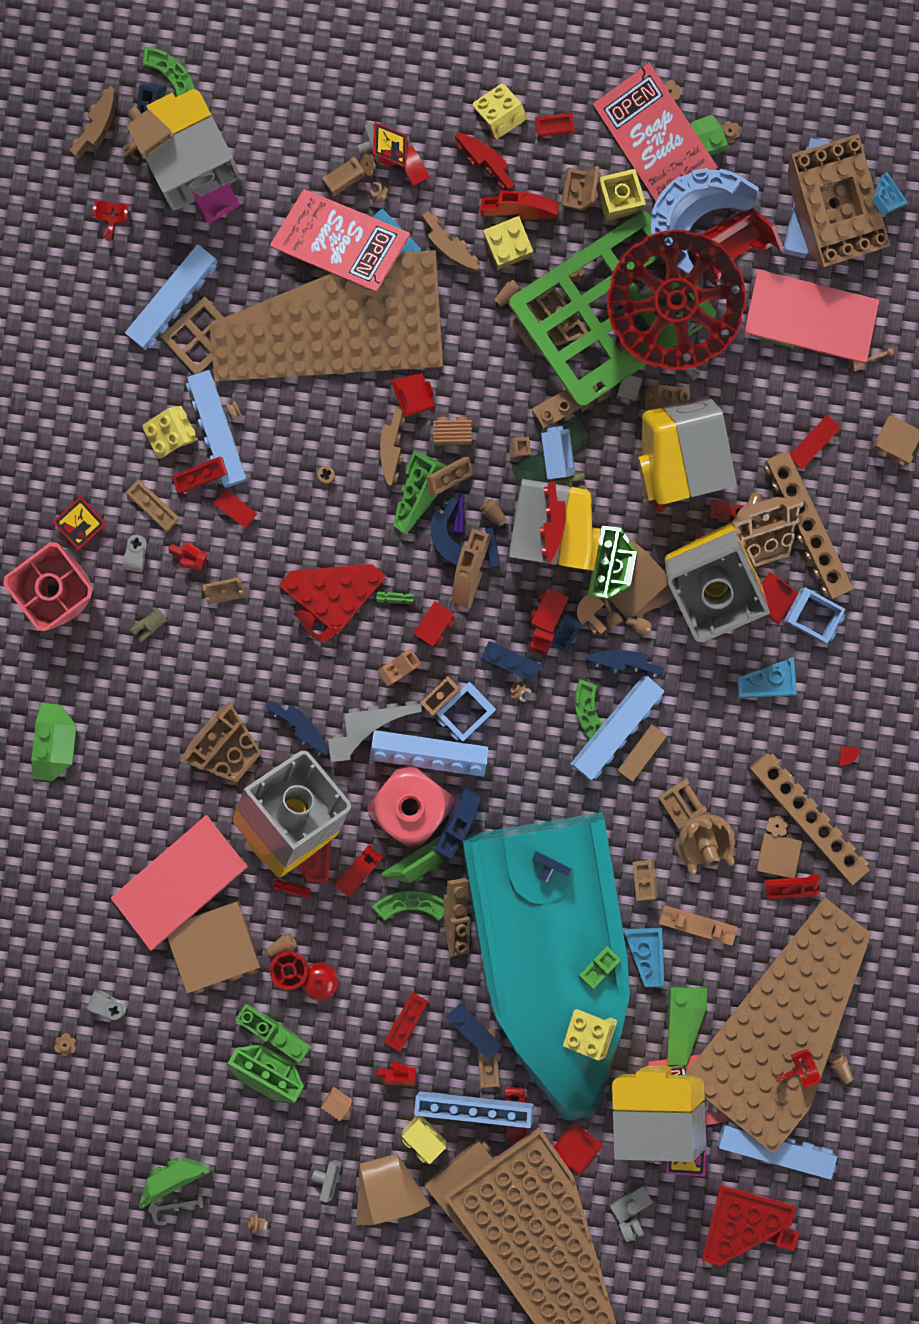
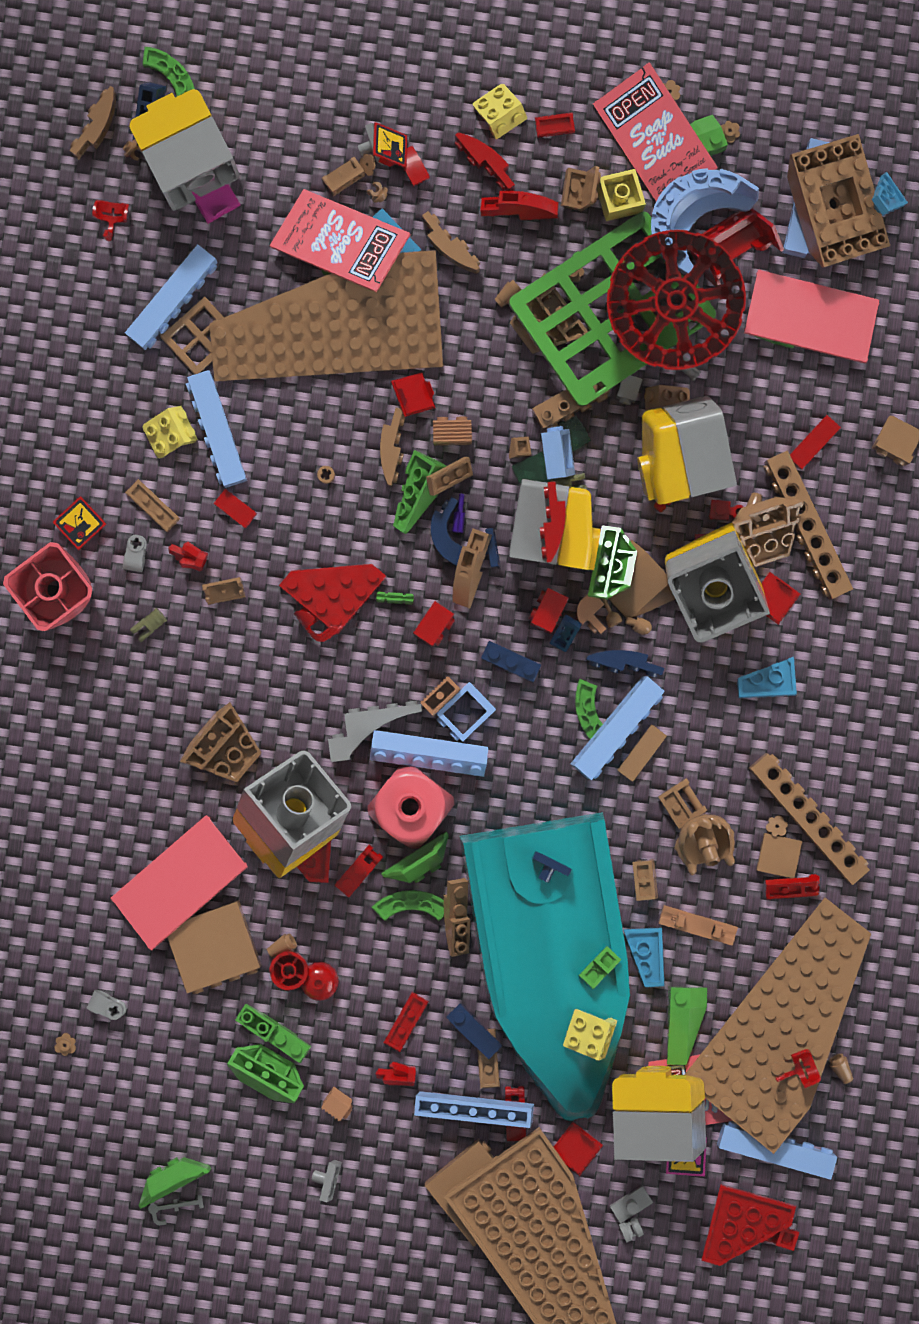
(52, 742): bright green wedge -> none
(147, 131): medium nougat torso -> none
(200, 475): red tile -> none
(234, 410): medium nougat bush -> none
(255, 1222): medium nougat plate -> none
(291, 888): red axle -> none
(306, 729): dark blue slope -> none
(387, 1191): medium nougat wedge -> none
(399, 667): nougat brick -> none
(423, 1139): light yellow brick -> none
(458, 823): dark blue slope -> none
(493, 512): medium nougat cone -> none
(508, 243): light yellow brick -> none
(518, 689): medium nougat plate -> none
(541, 642): red slope -> none
(797, 607): light blue window -> none
(848, 755): red tile -> none
(854, 365): nougat hinge -> none

